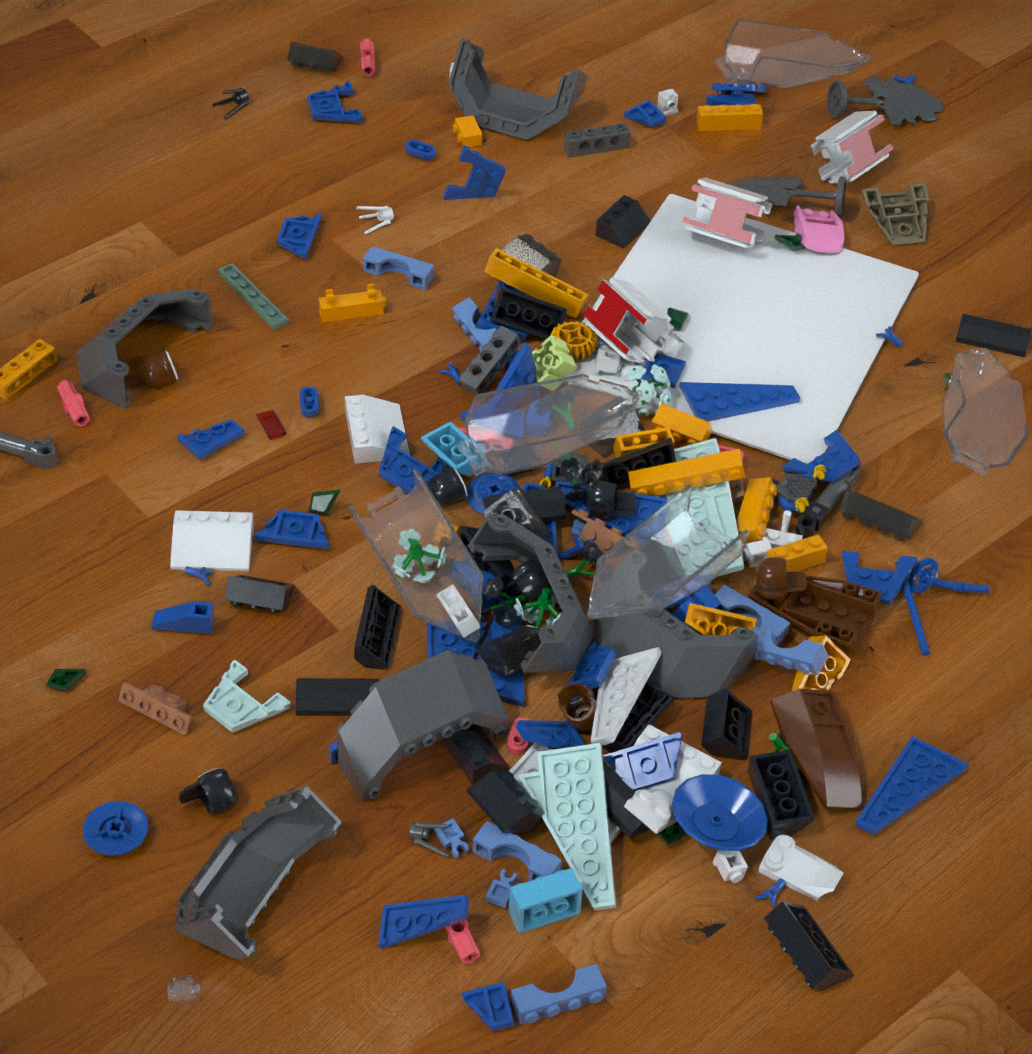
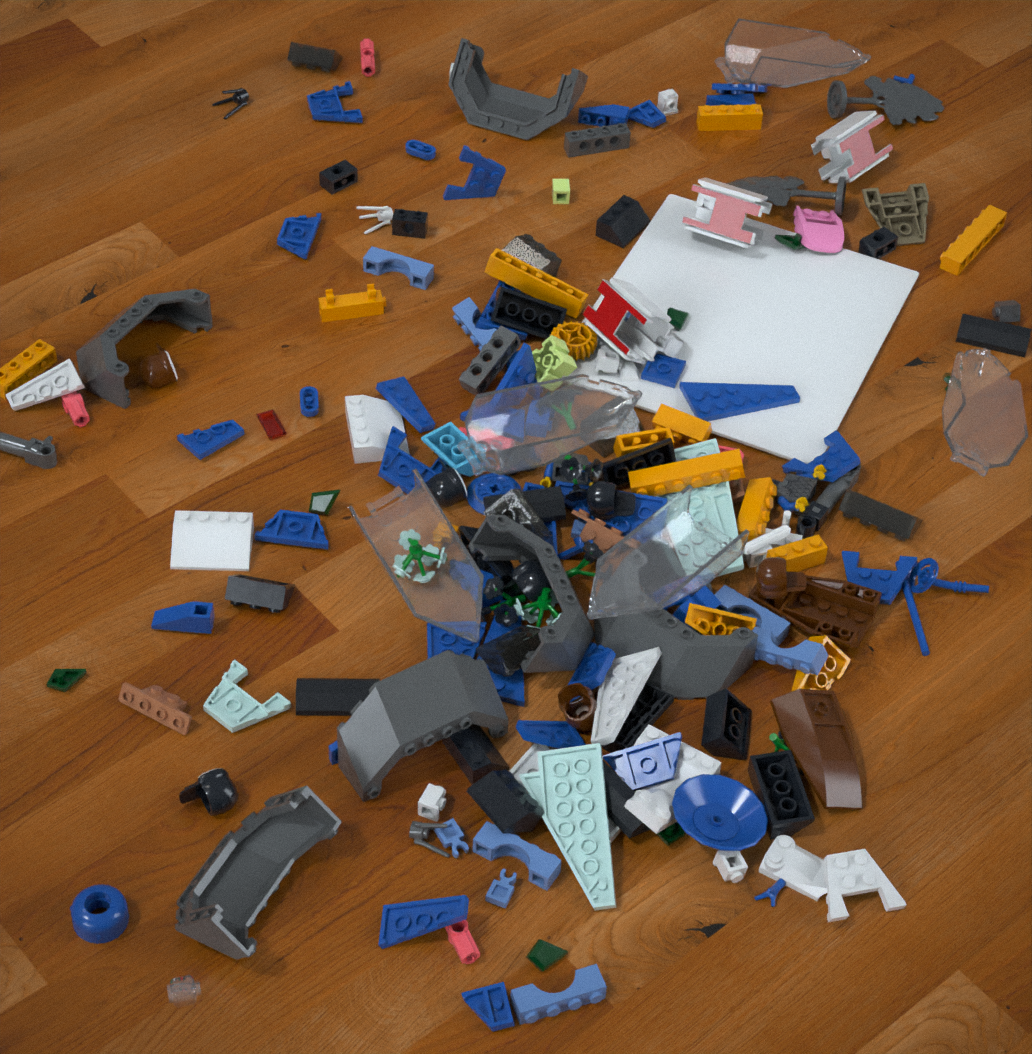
(49, 385): none -> white wing
(104, 822): blue piece -> none
(104, 926): none -> blue piece
(199, 573): blue bar -> none
(253, 296): sand green tile -> none
(338, 177): none -> black brick
(376, 630): black piece -> none
(406, 402): none -> blue wing
(410, 223): none -> black brick
(431, 802): none -> white brick
(452, 372): blue bar -> none
(458, 611): white slope -> none
(467, 131): light orange brick -> none
(519, 747): coral plate -> none
(545, 900): medium azure brick -> none
(545, 954): none -> dark green piece
(560, 191): none -> yellowish green brick
(604, 115): none -> blue slope
(647, 389): light aqua plant -> none
(767, 539): none -> white axle
(807, 946): black slope -> none
(856, 874): none -> white wing
(878, 243): none -> black brick
(890, 336): blue bar -> none
(912, 778): blue wing -> none
(972, 240): none -> light orange brick
(1006, 311): none -> flat silver brick

